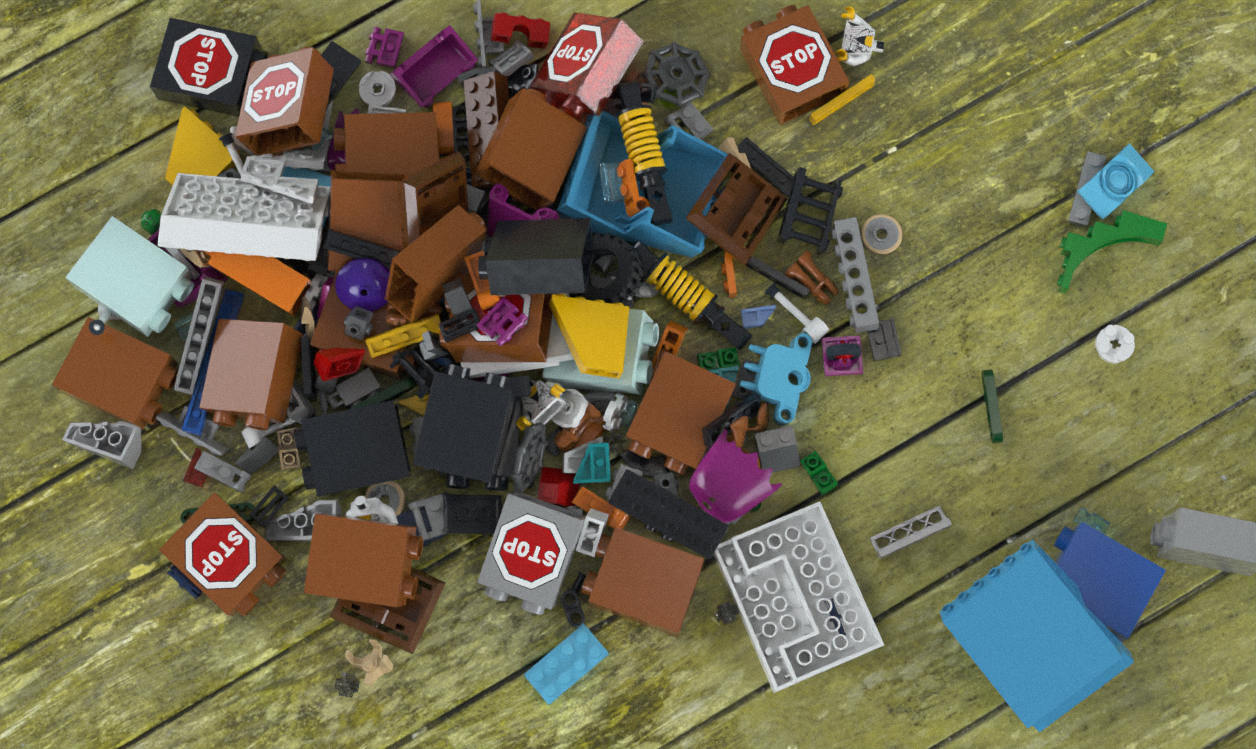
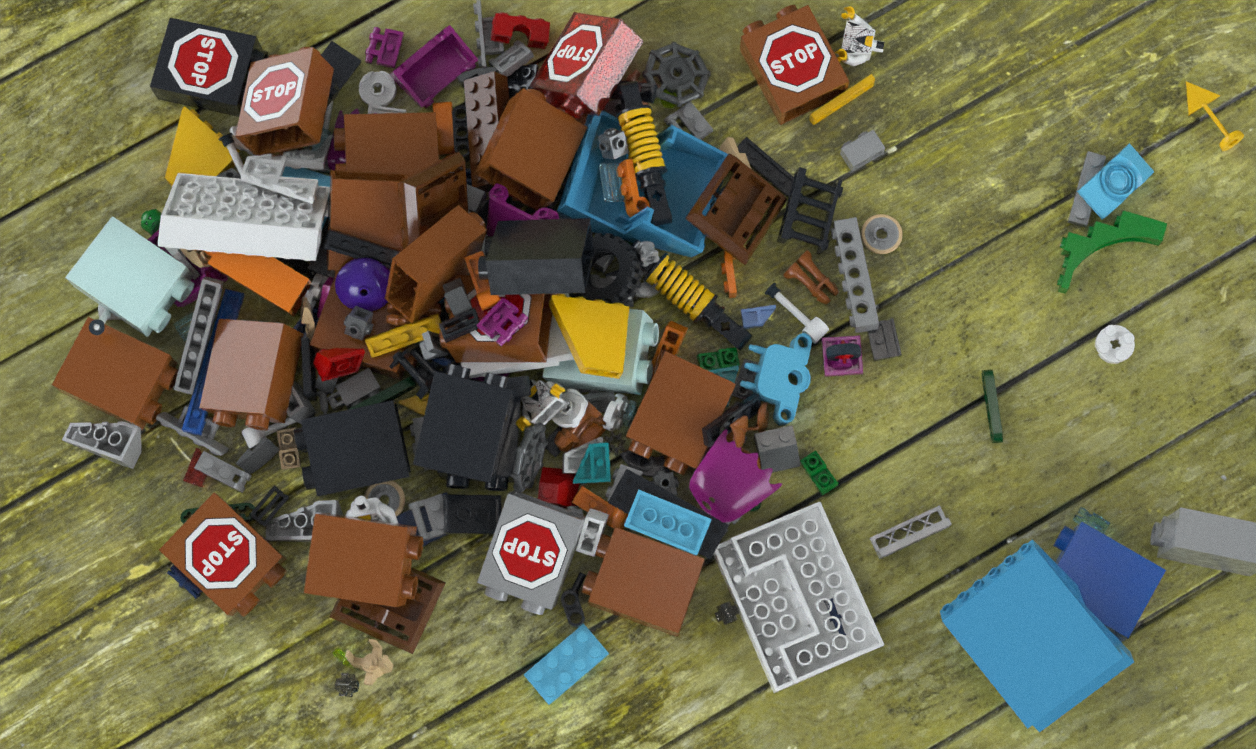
(340, 655): none -> clear neon green tile
(613, 143): none -> dark grey brick
(647, 253): none -> light grey brick
(667, 522): none -> medium azure plate
(777, 277): black tile -> none
(862, 150): none -> light grey brick
(1200, 97): none -> yellow piece

